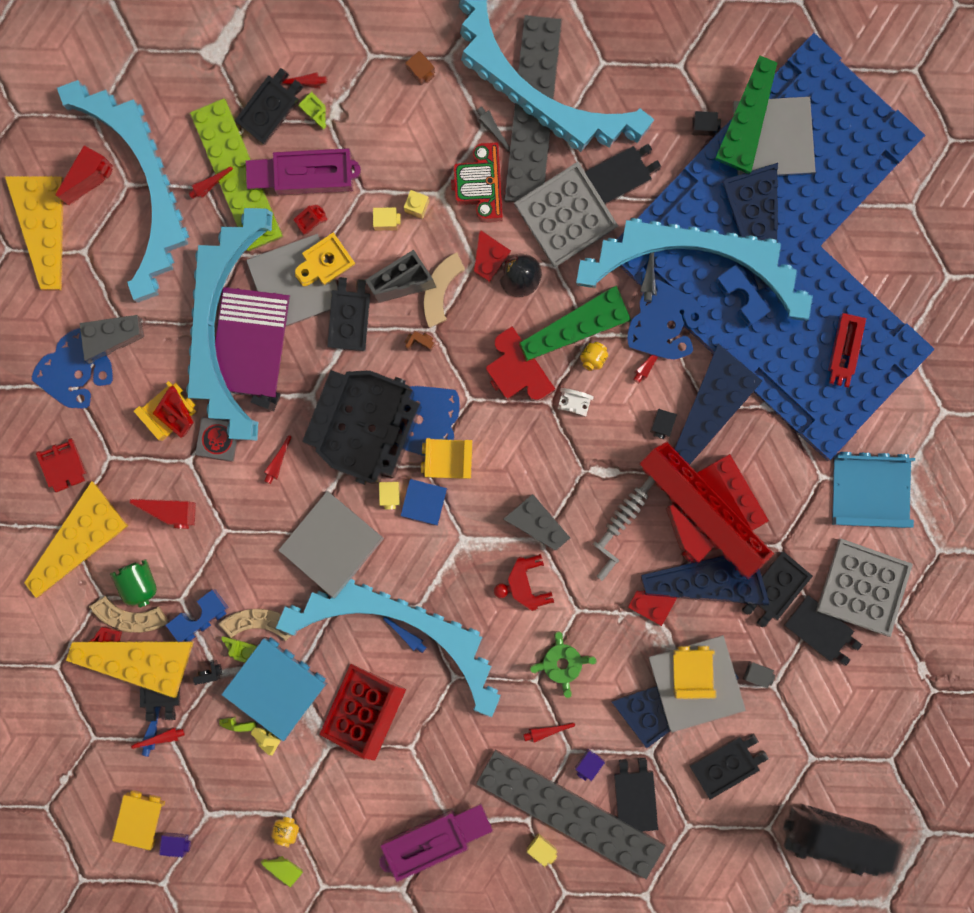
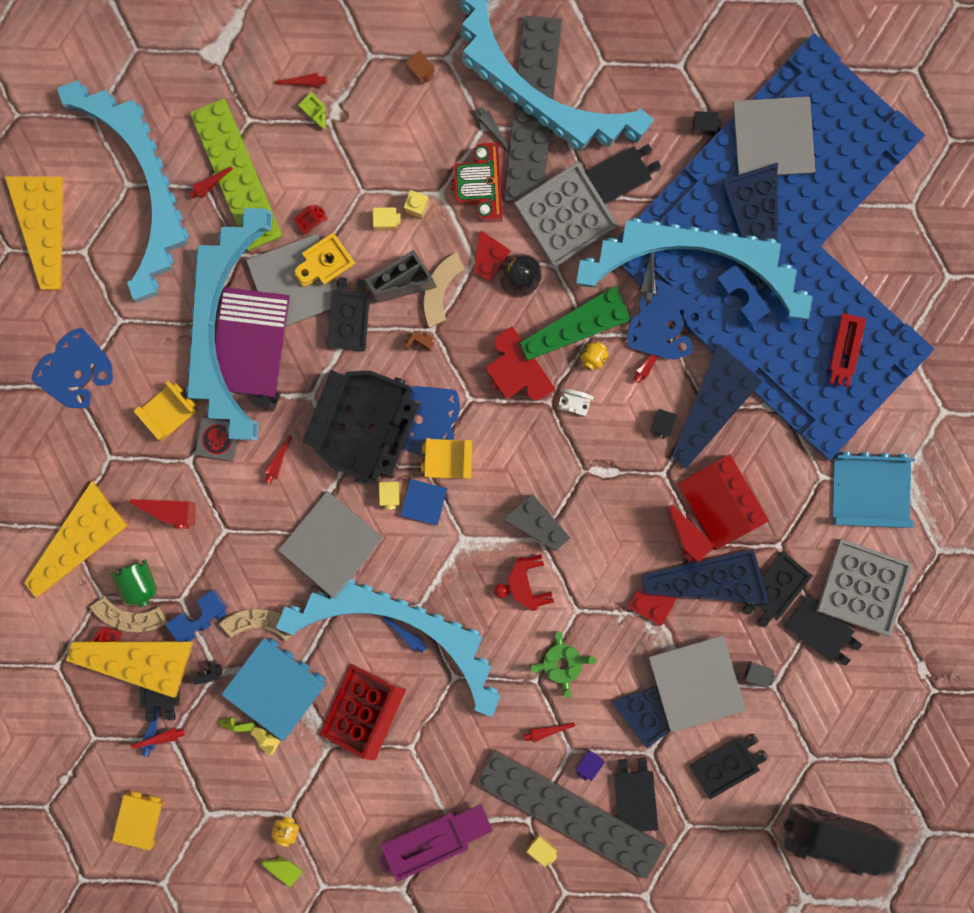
(62, 466): red plate -> none
(85, 174): red slope -> none
(108, 335): dark grey wedge -> none
(174, 413): red wing -> none
(174, 844): dark purple brick -> none
(239, 649): lime slope -> none
(269, 106): black tile -> none
(304, 172): magenta piece -> none
(617, 523): light grey piece -> none
(693, 673): yellow panel -> none
(706, 509): red brick -> none
(744, 131): green wing -> none

